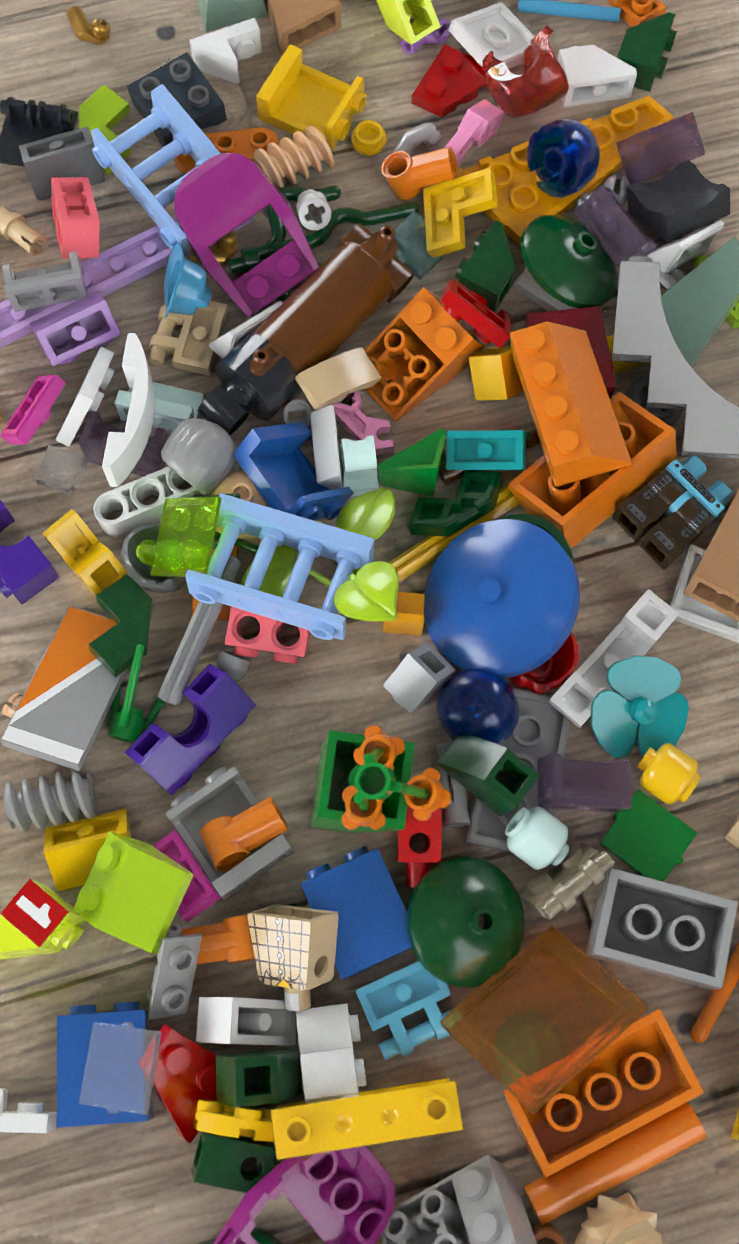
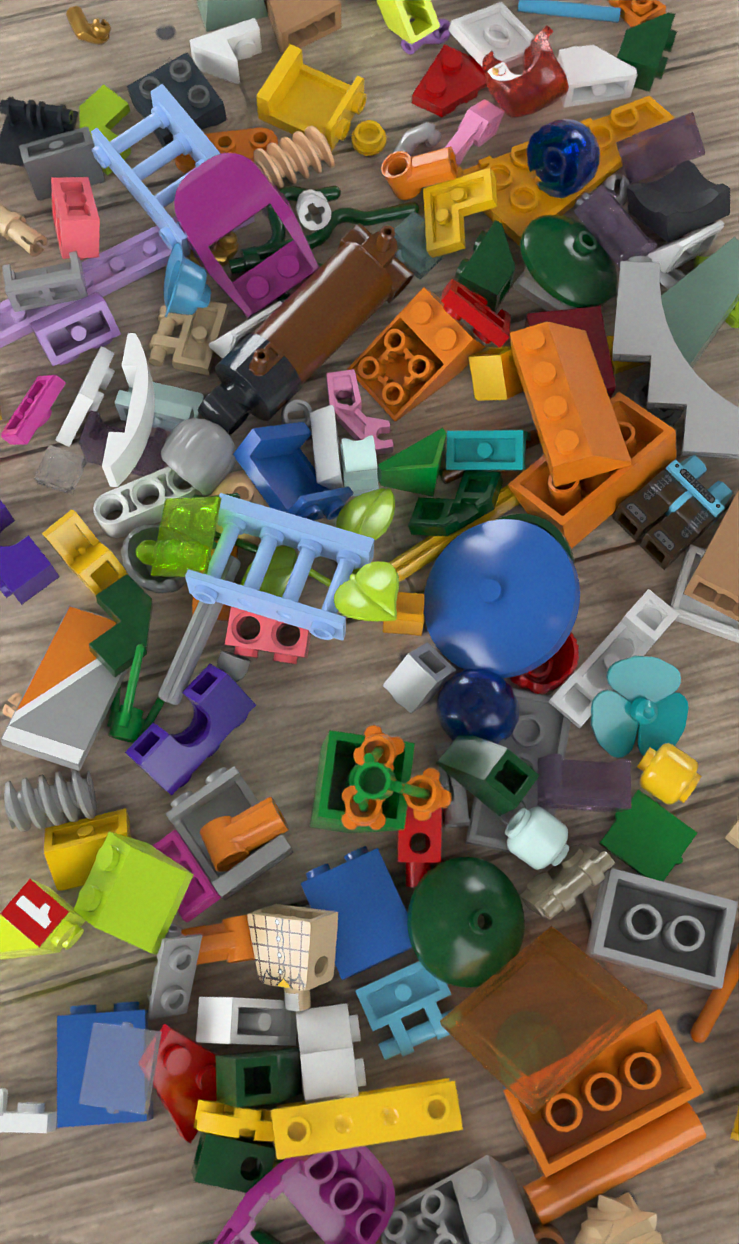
(337, 377): tan slope -> none

